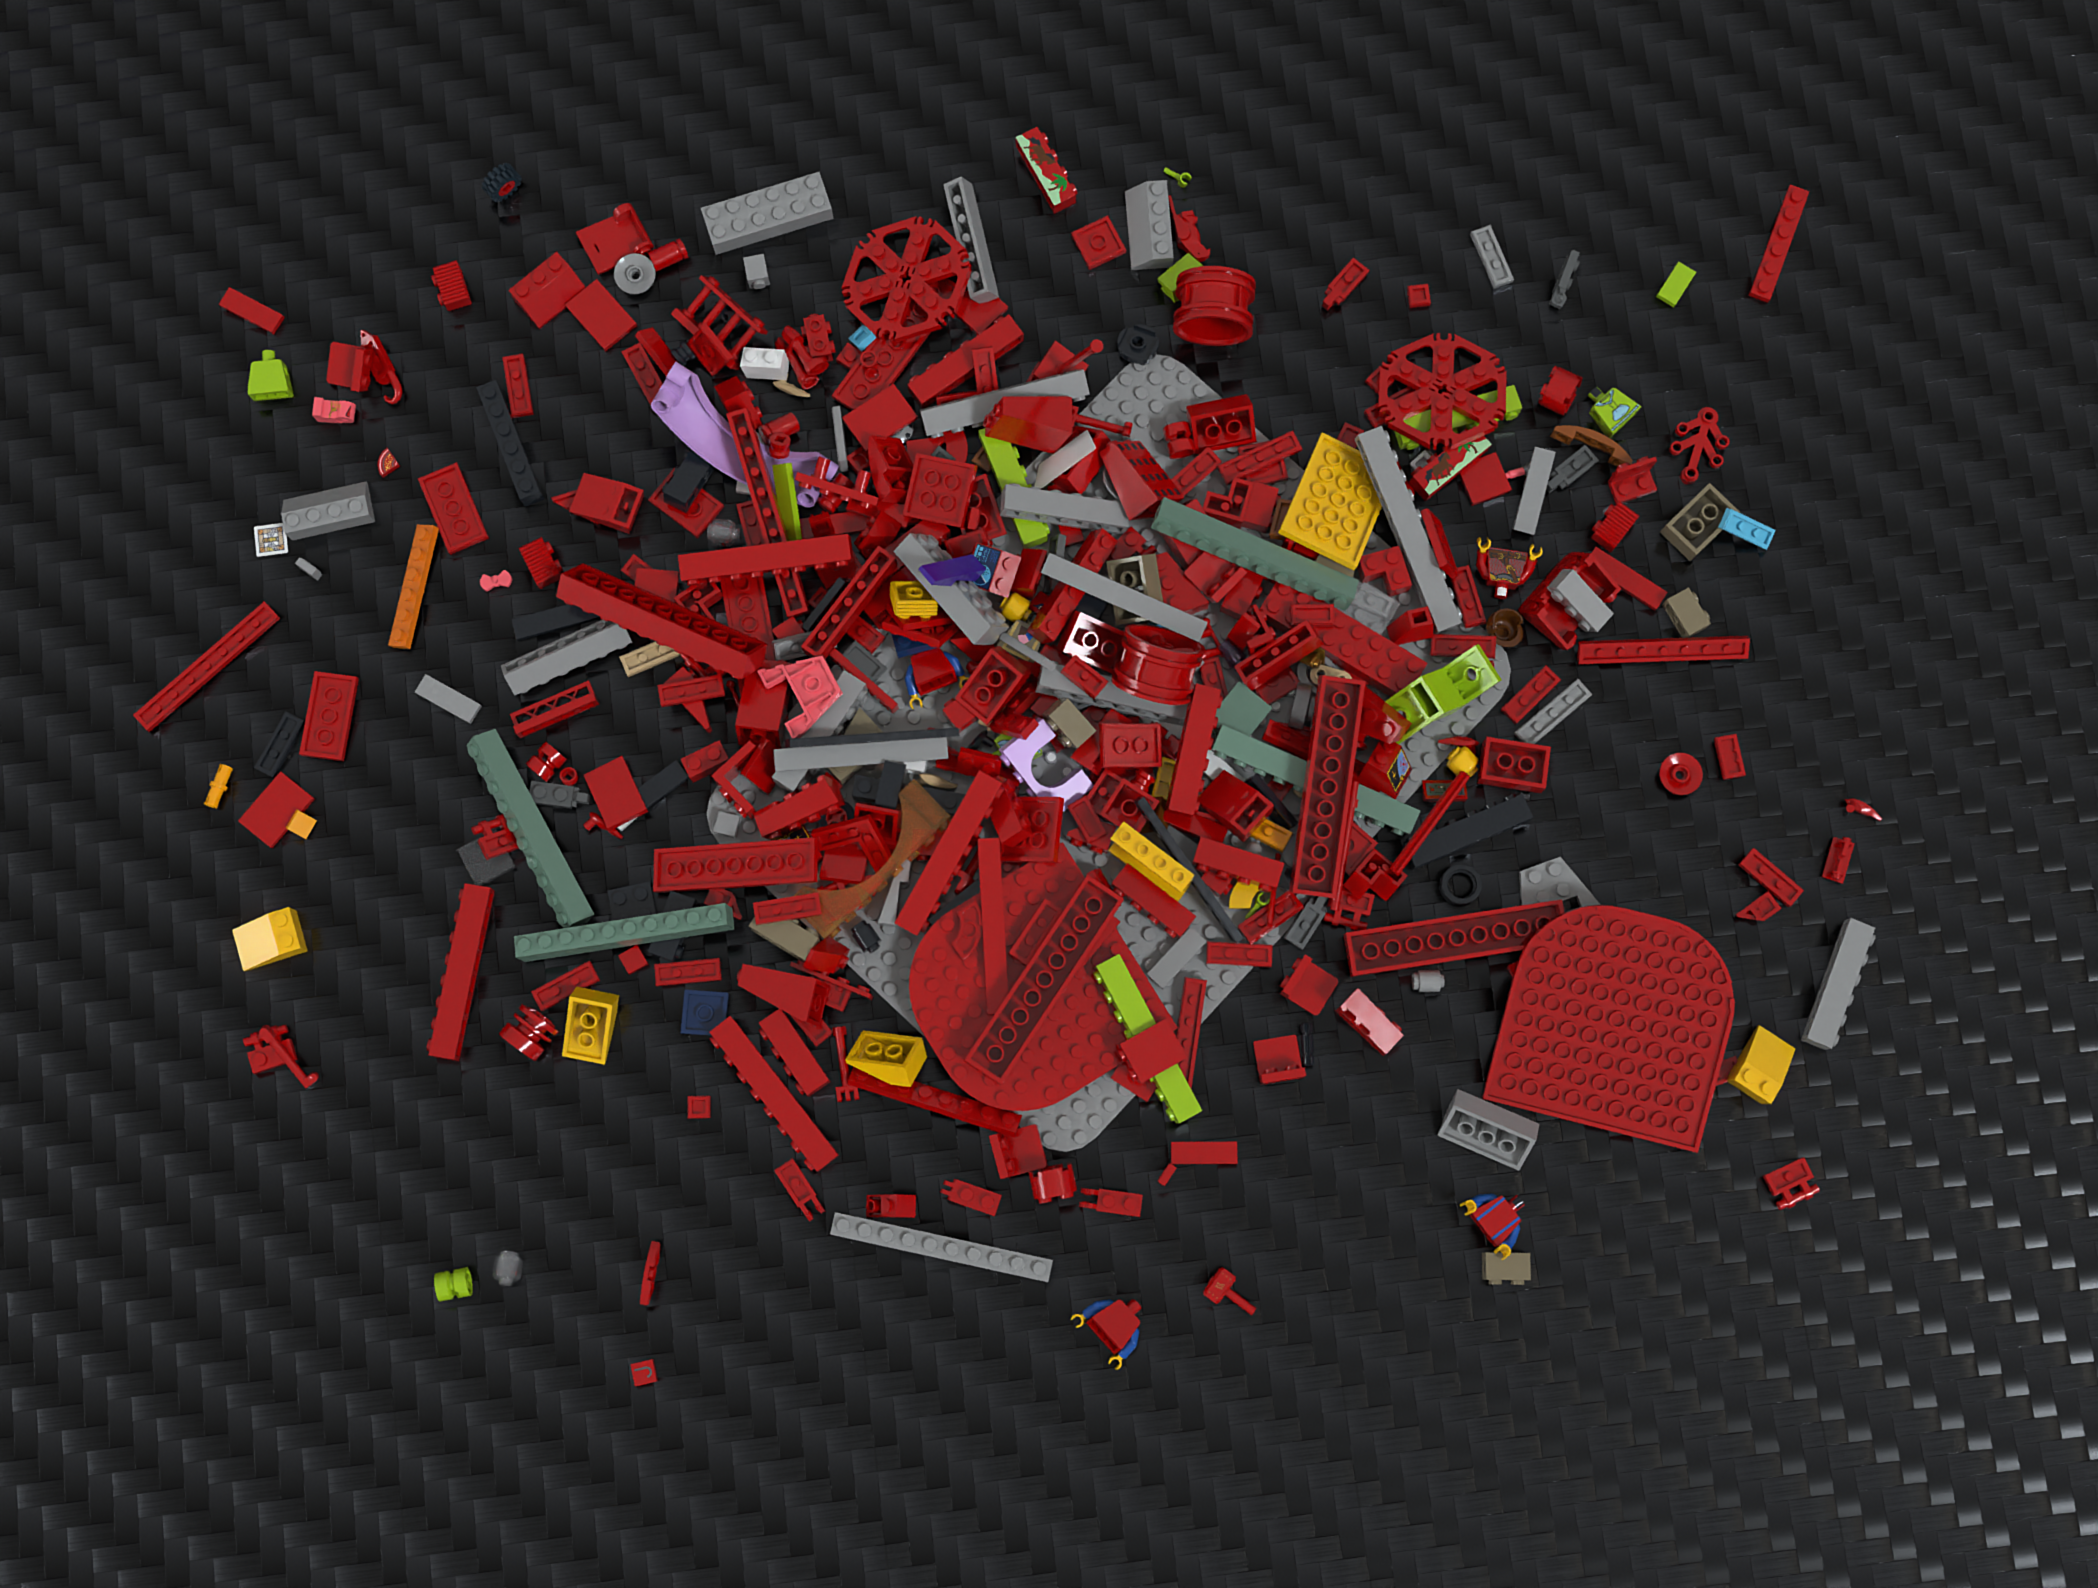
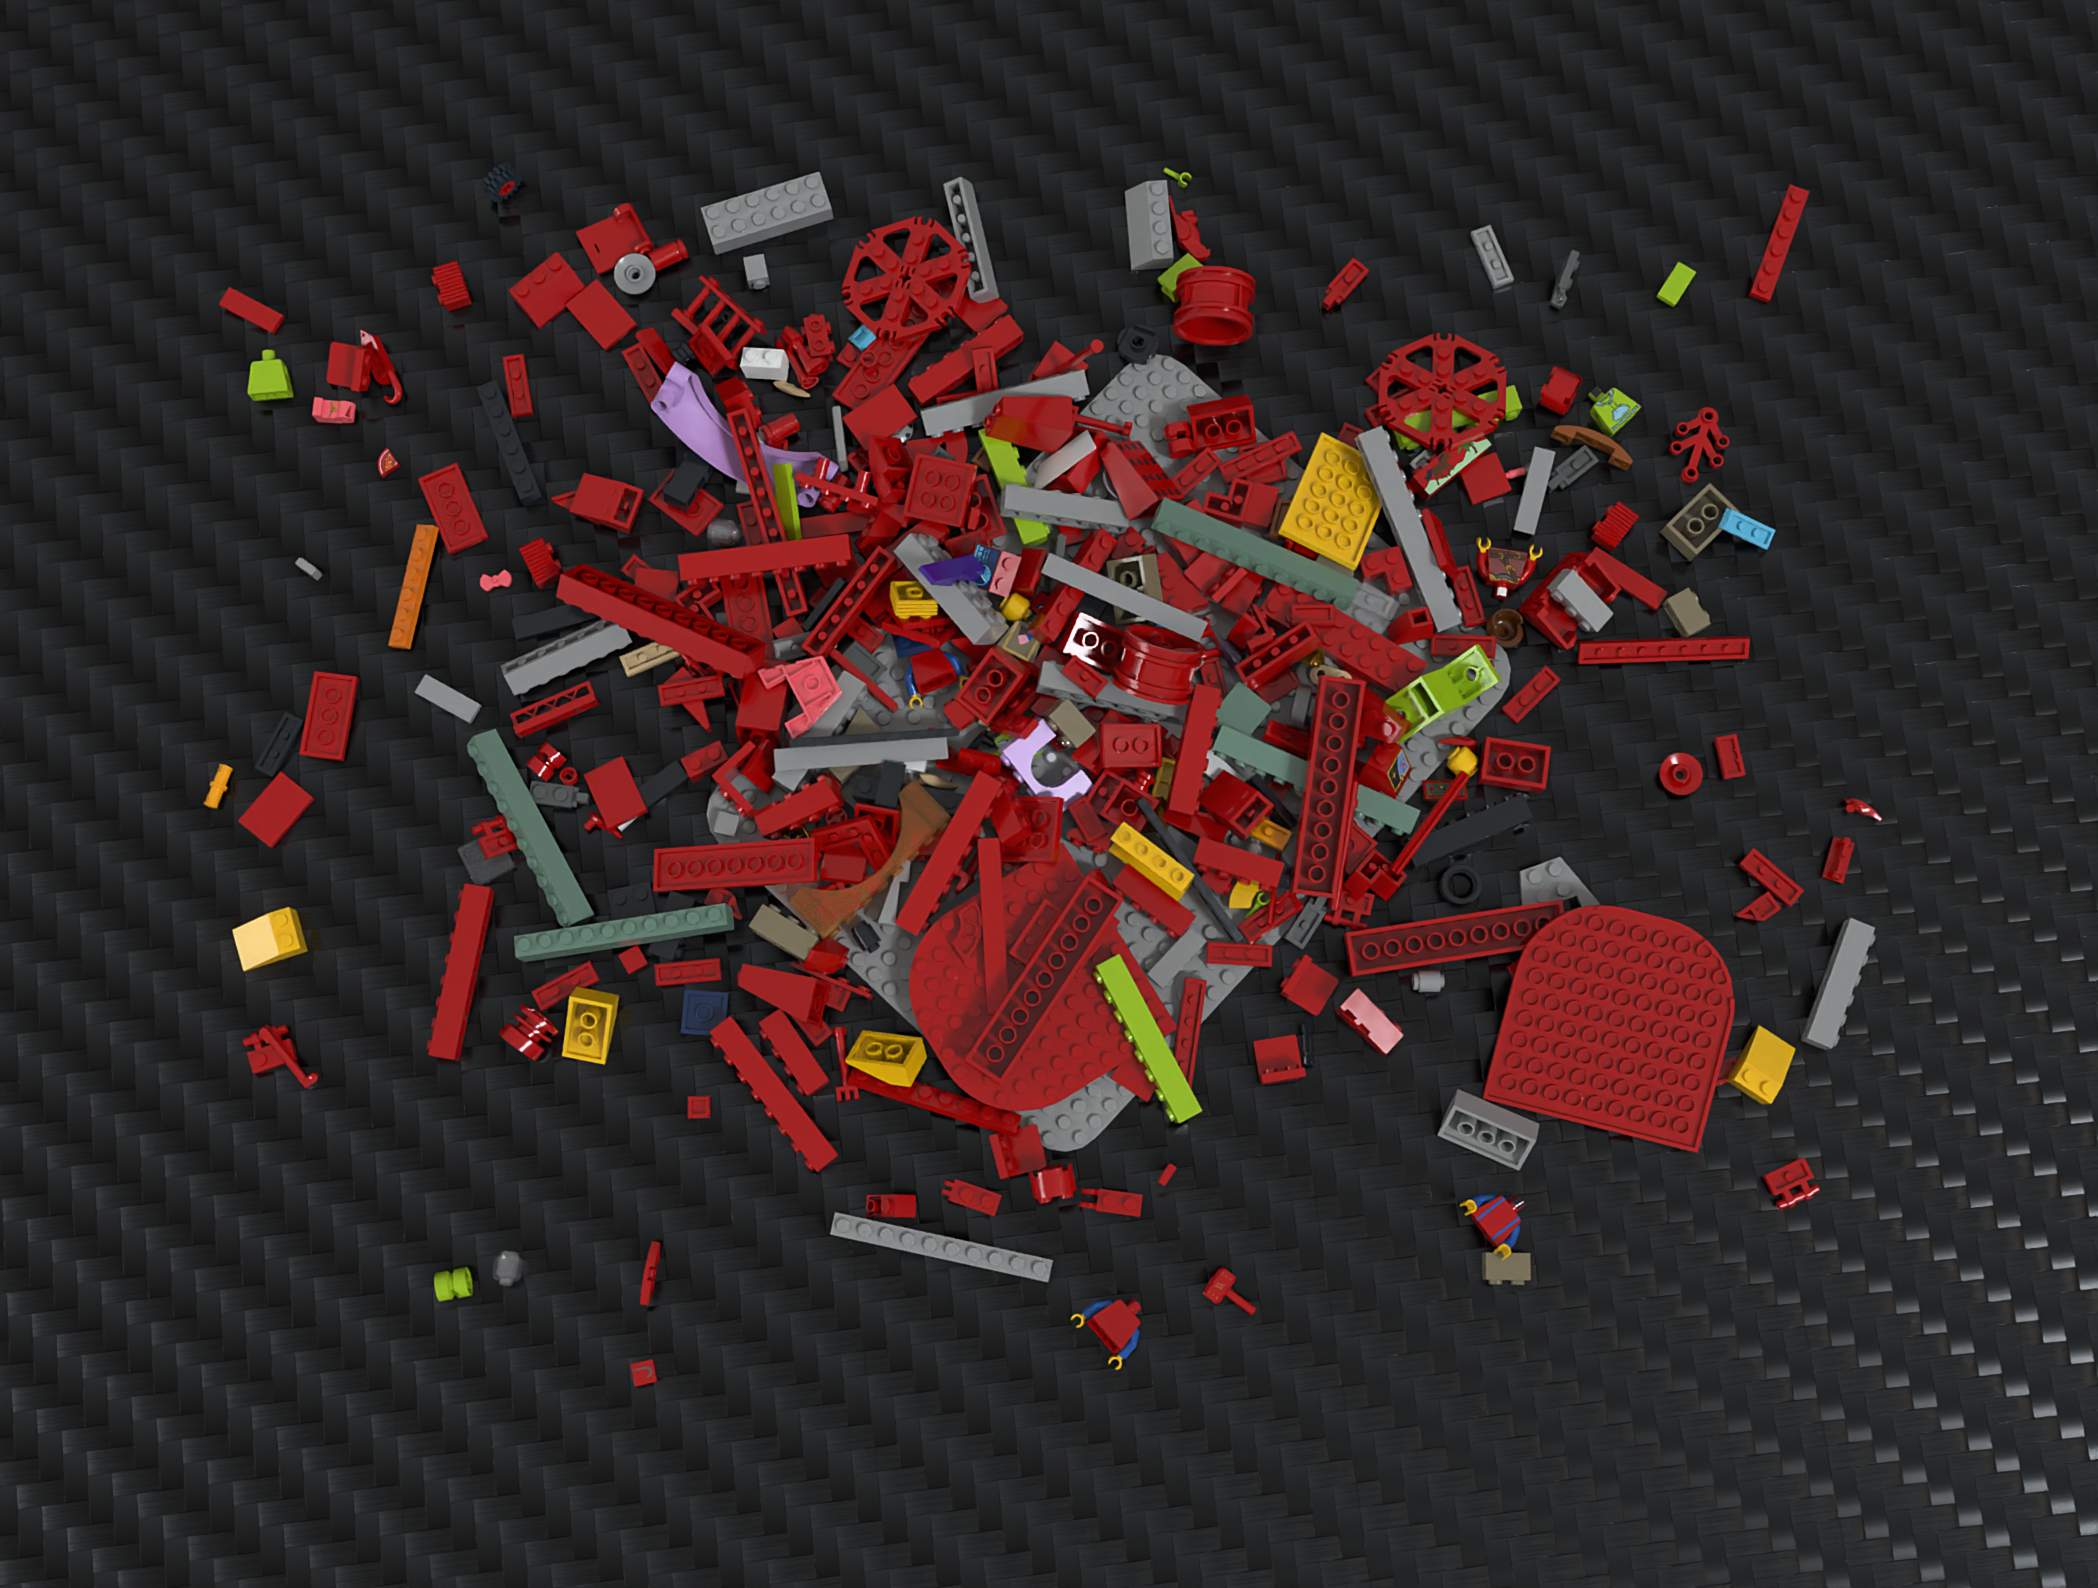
(206, 666): red plate -> none
(270, 539): sticker -> none
(301, 824): light orange tile -> none
(327, 511): light grey slope -> none
(779, 445): red wheel -> none
(787, 908): red plate -> none
(798, 1187): red hinge -> none
(821, 524): red tile -> none
(1028, 651): light grey tile -> none
(1046, 170): brick -> none
(1098, 242): red tile -> none
(1151, 1051): red panel -> none
(1204, 1153): red tile -> none
(1418, 295): red tile -> none
(1553, 713): light grey tile -> none
(1632, 480): red bracket -> none

